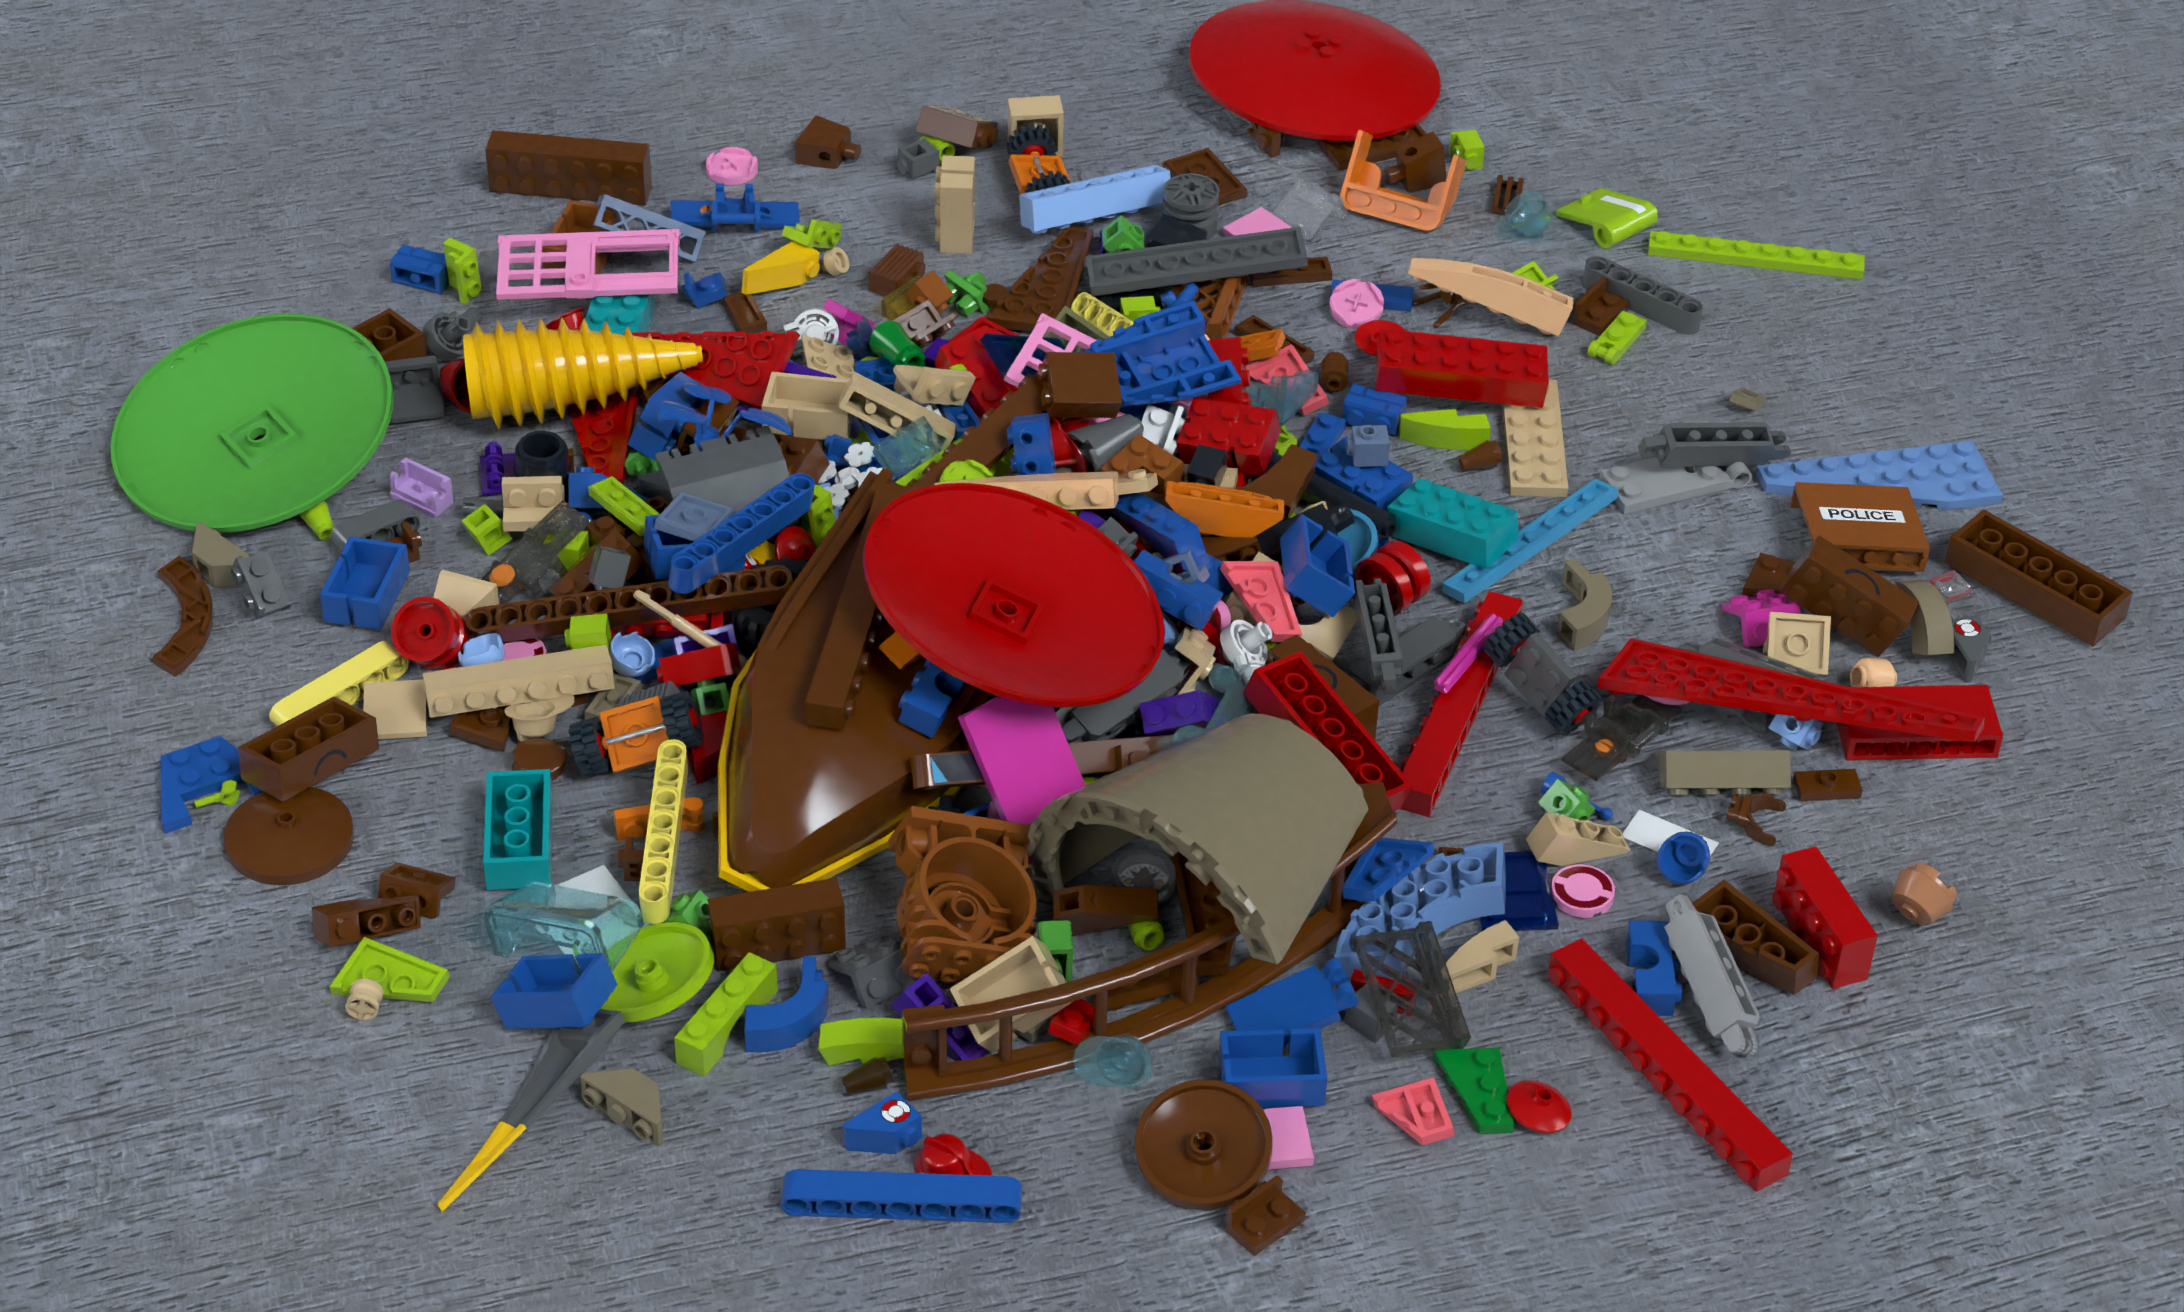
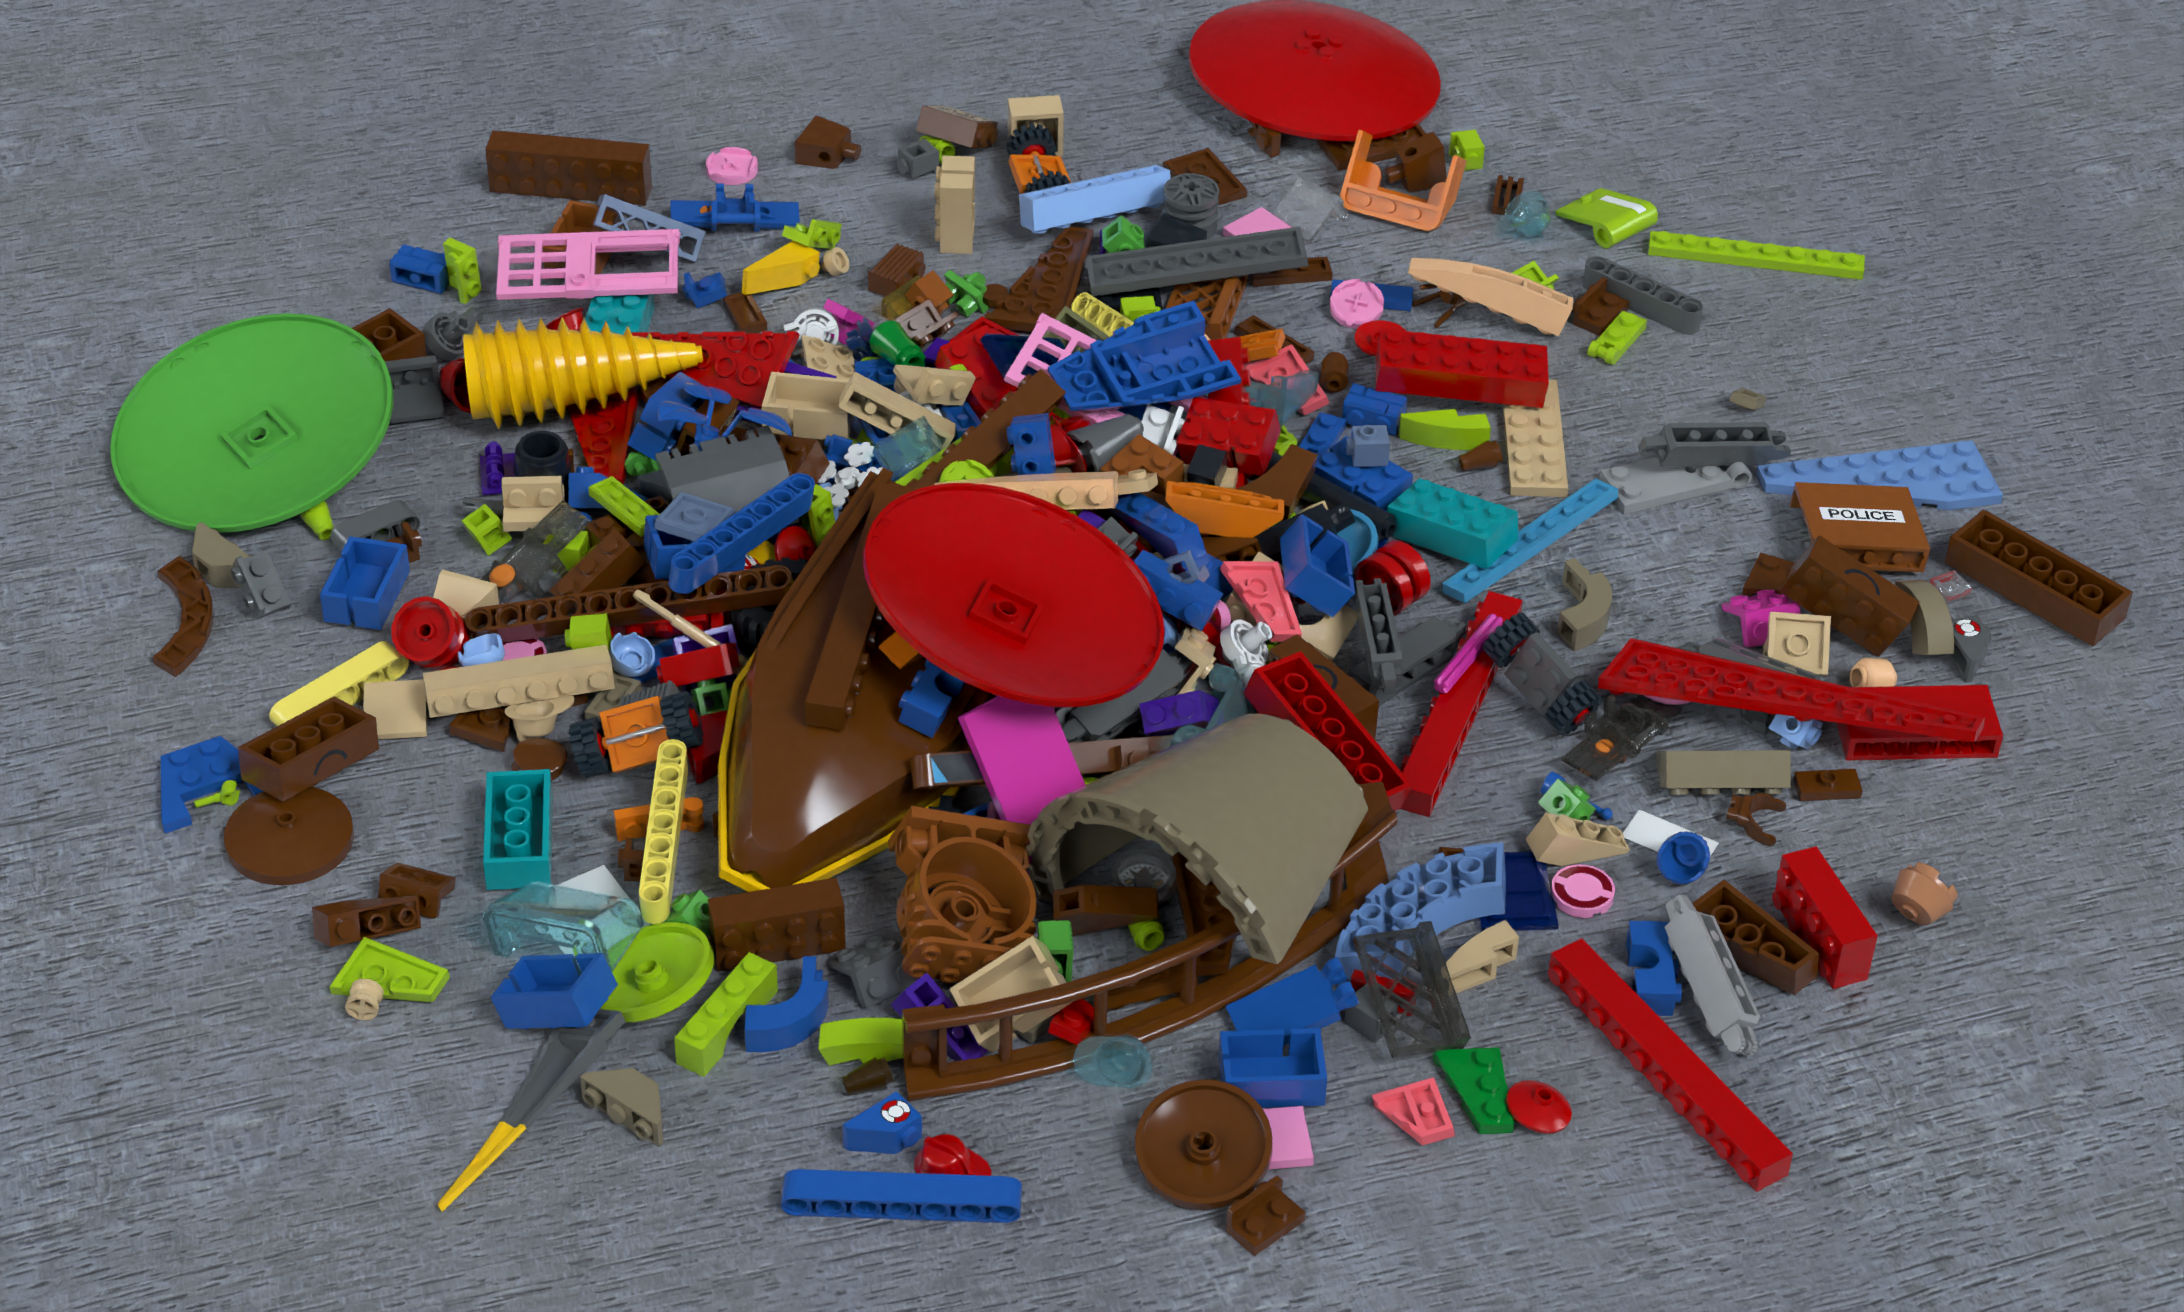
(421, 488): lavender hinge -> none
(608, 567): dark grey brick -> none
(1080, 385): reddish brown brick -> none
(1186, 295): blue arm -> none
(1384, 867): blue wing -> none

